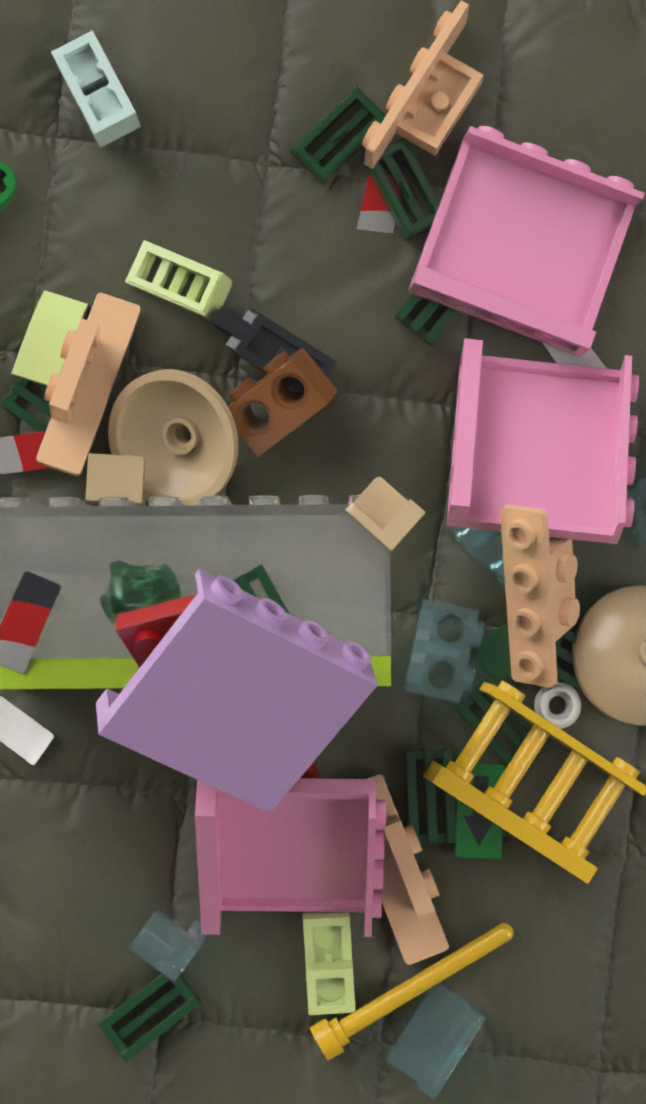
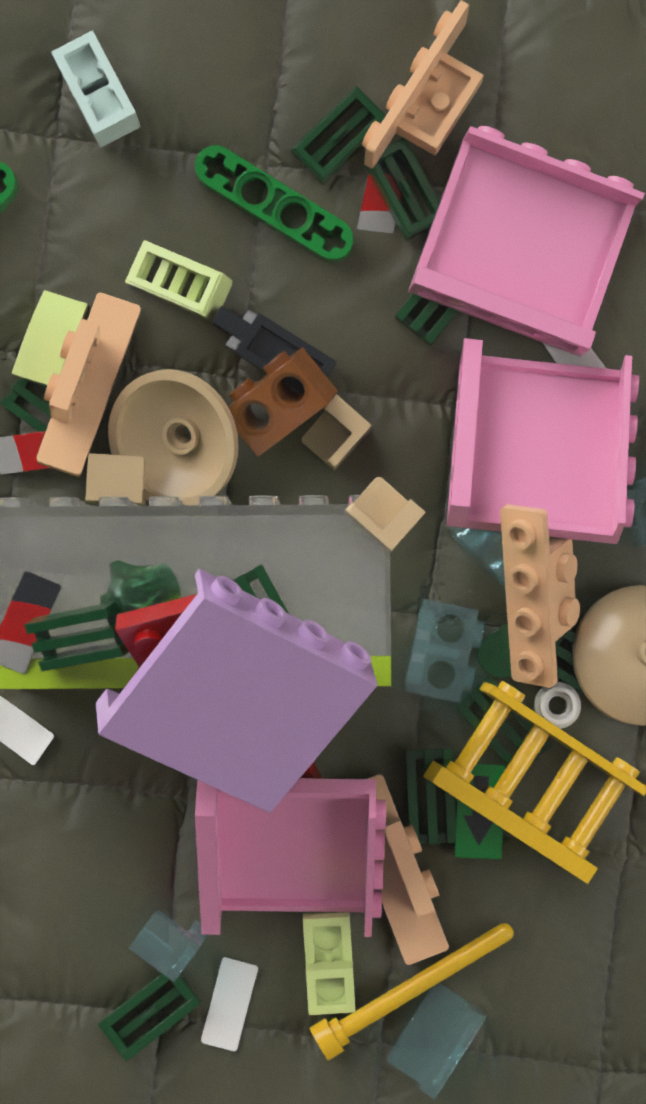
(47, 645): none -> dark green tile
(229, 1004): none -> white sticker
(270, 209): none -> green beam
(336, 433): none -> tan panel

